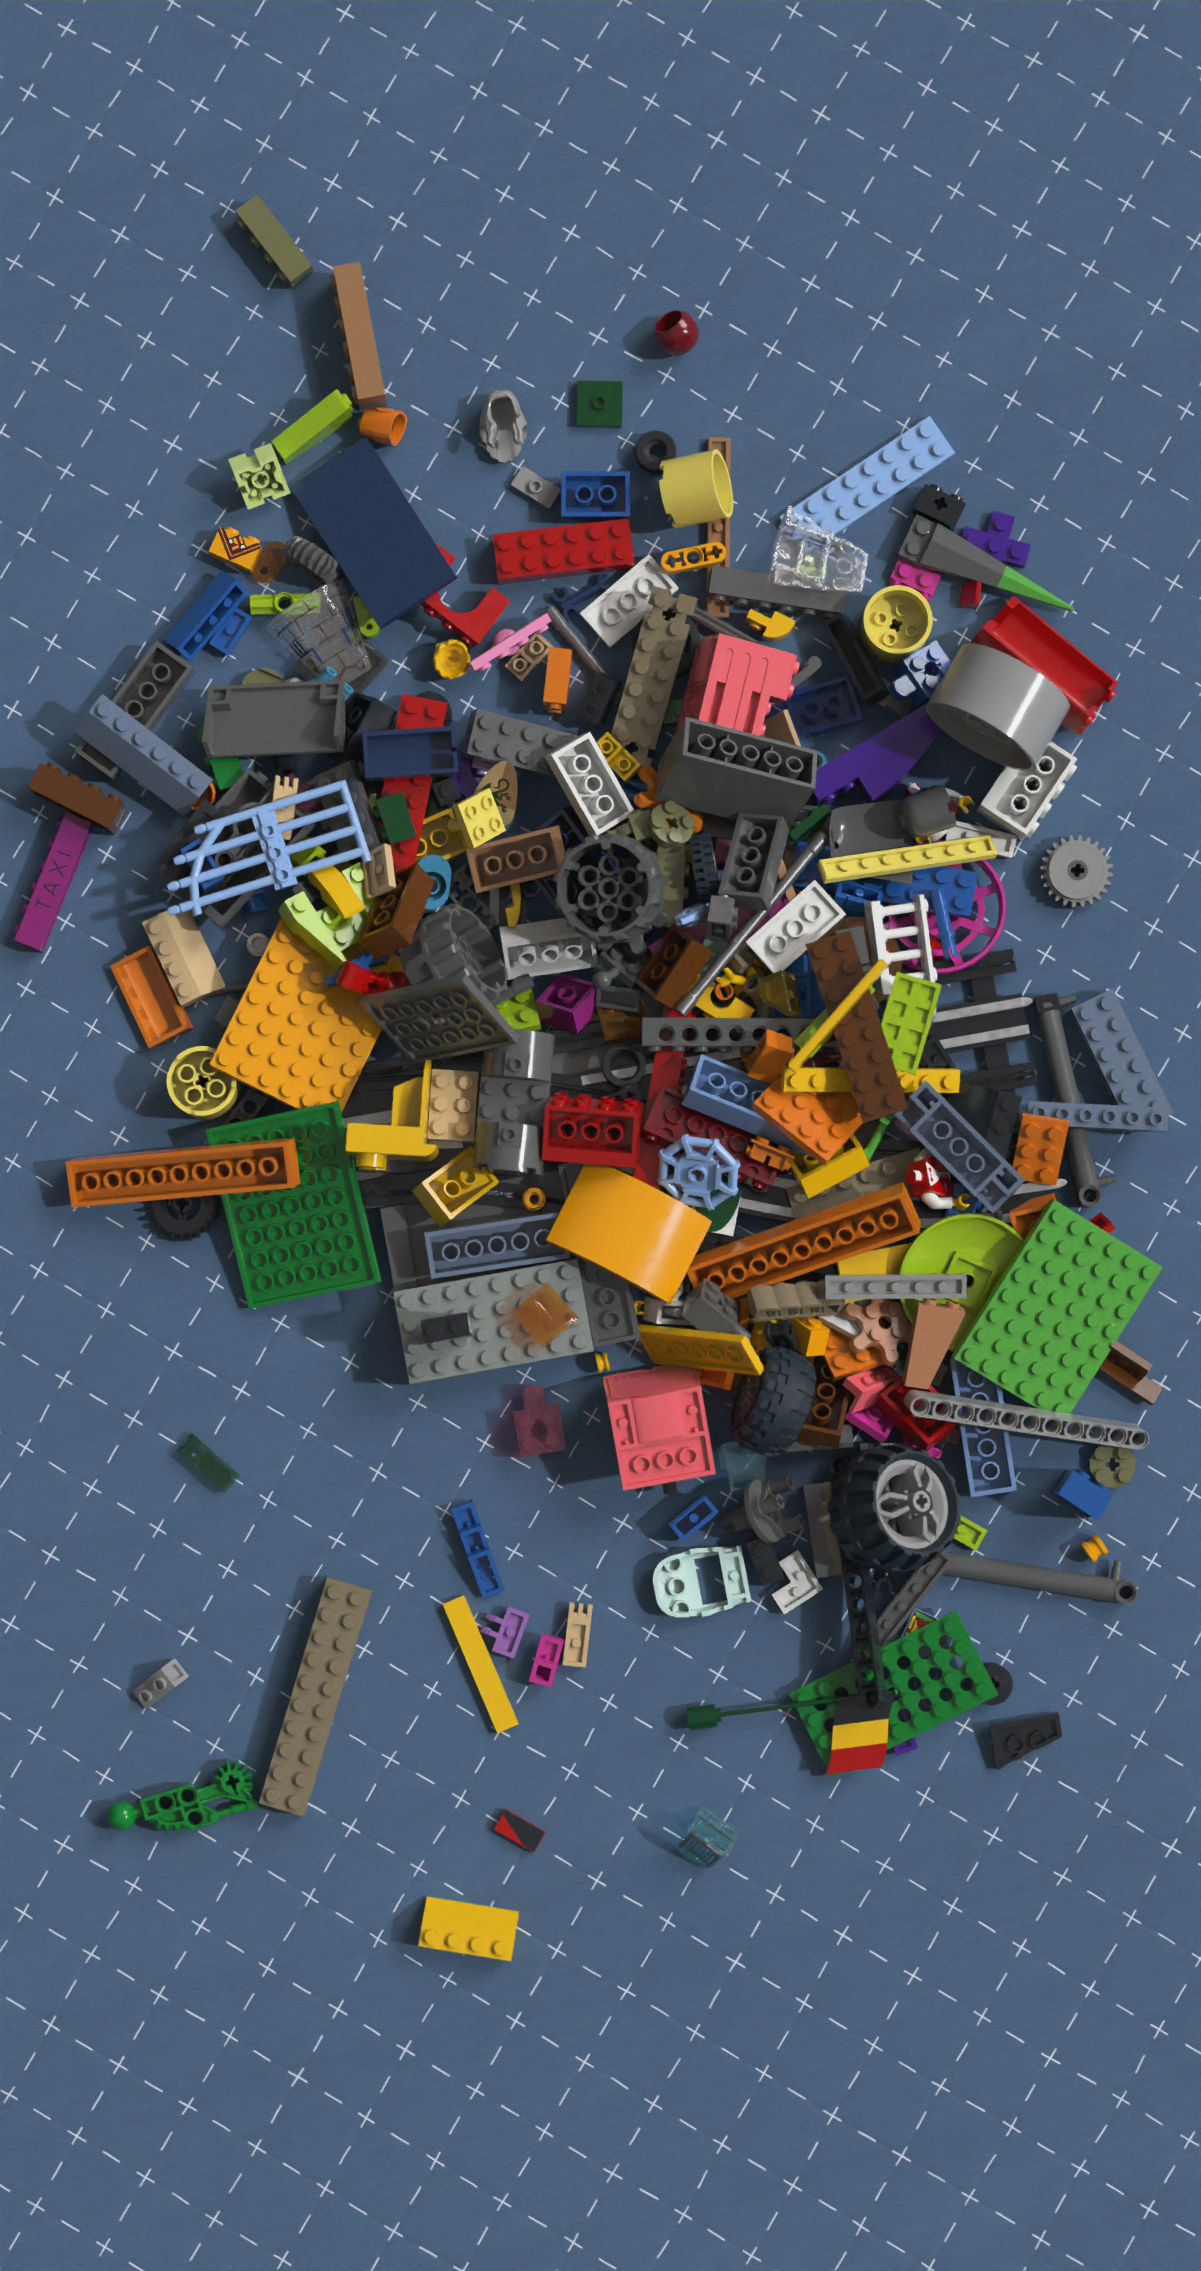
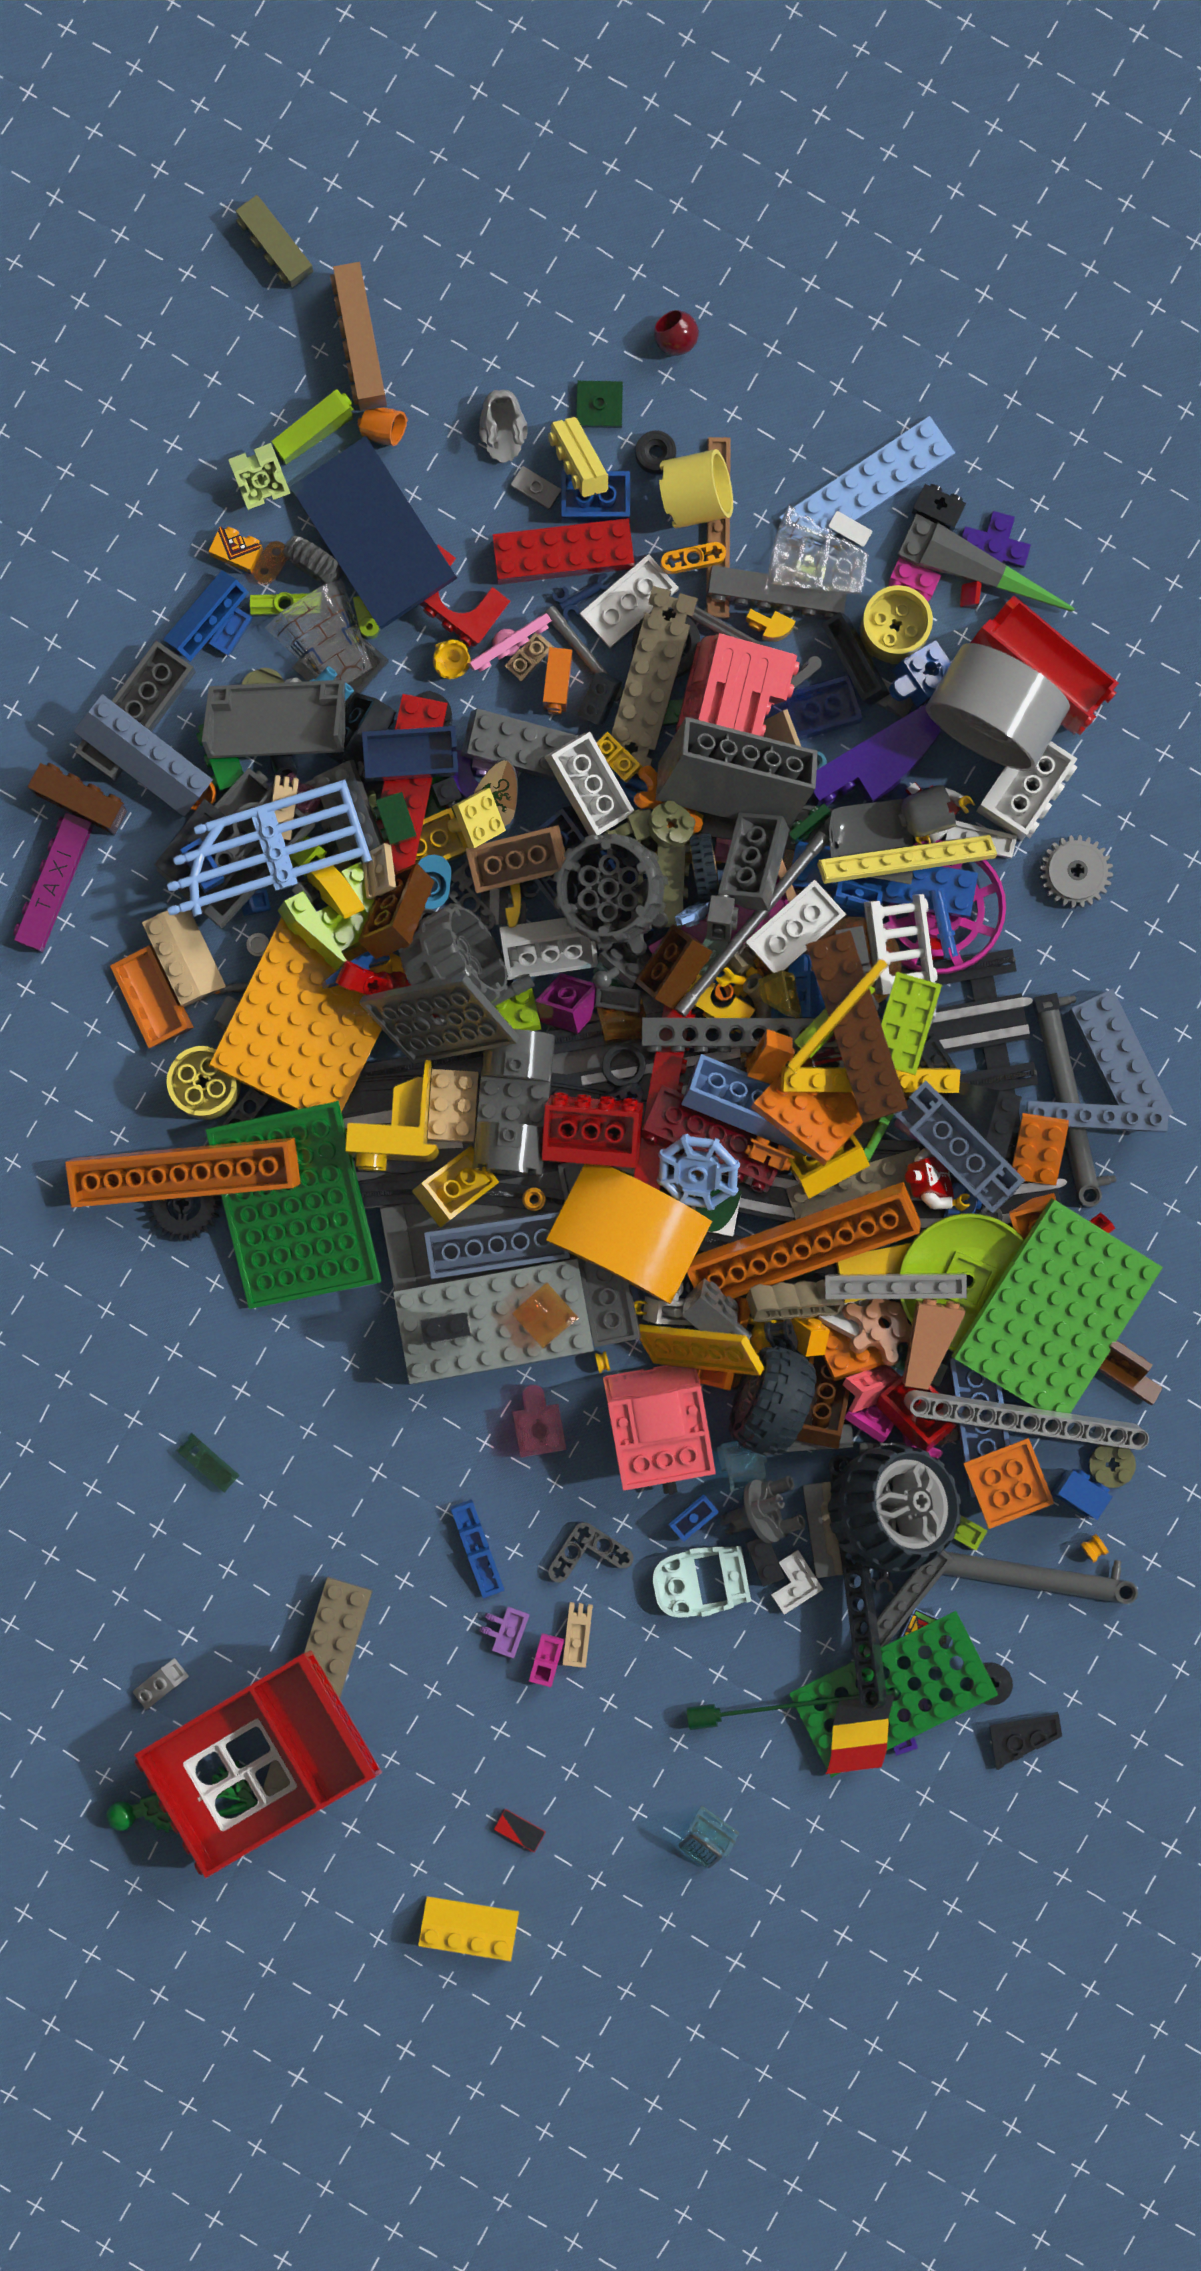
(307, 1736): none -> red panel
(480, 1664): yellow tile -> none
(578, 457): none -> light yellow brick
(590, 1543): none -> dark grey beam
(850, 528): none -> white sticker
(1008, 1483): none -> orange plate

